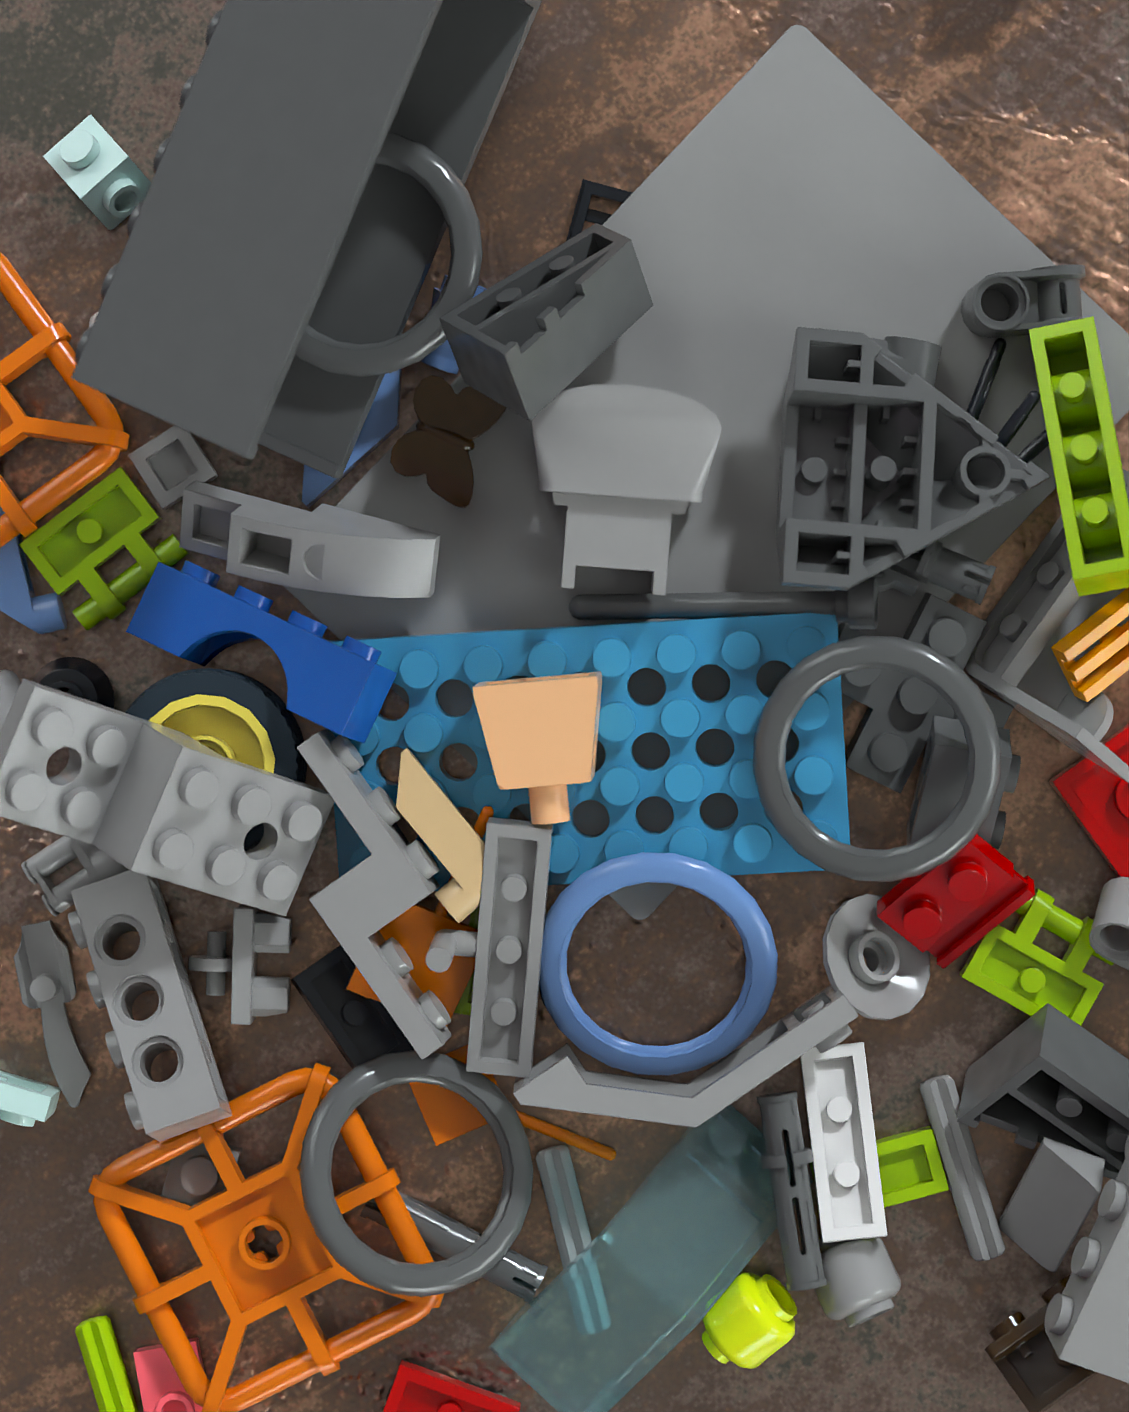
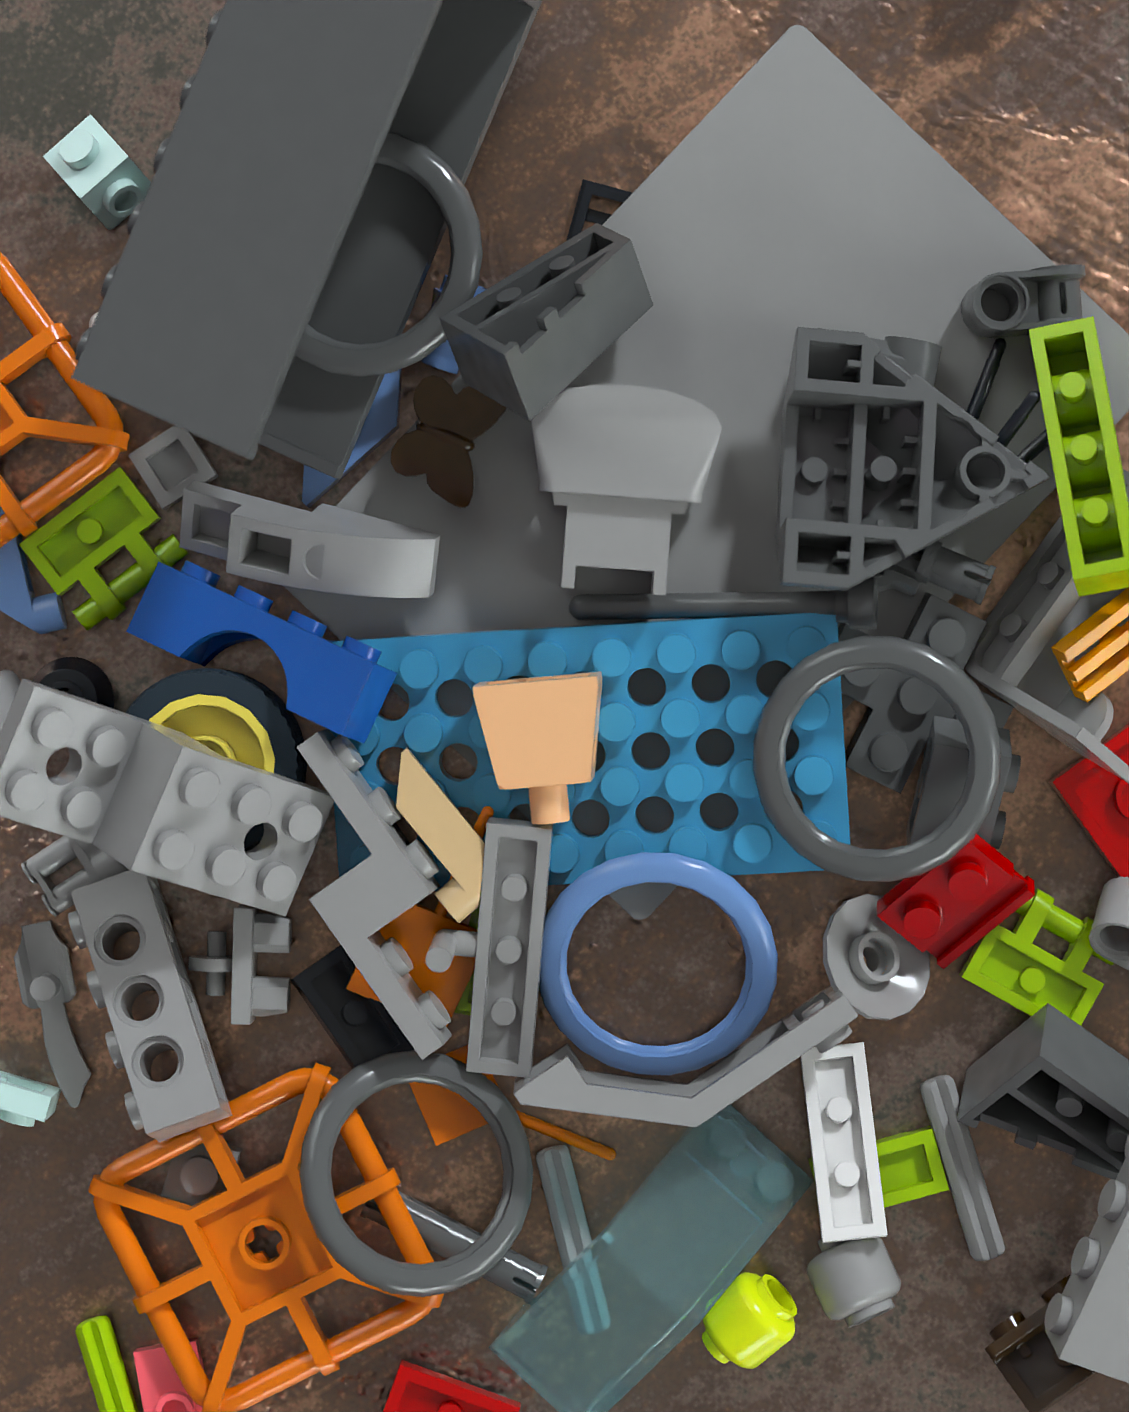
(802, 1266): dark grey pin -> none
(1052, 1201): light grey slope -> none

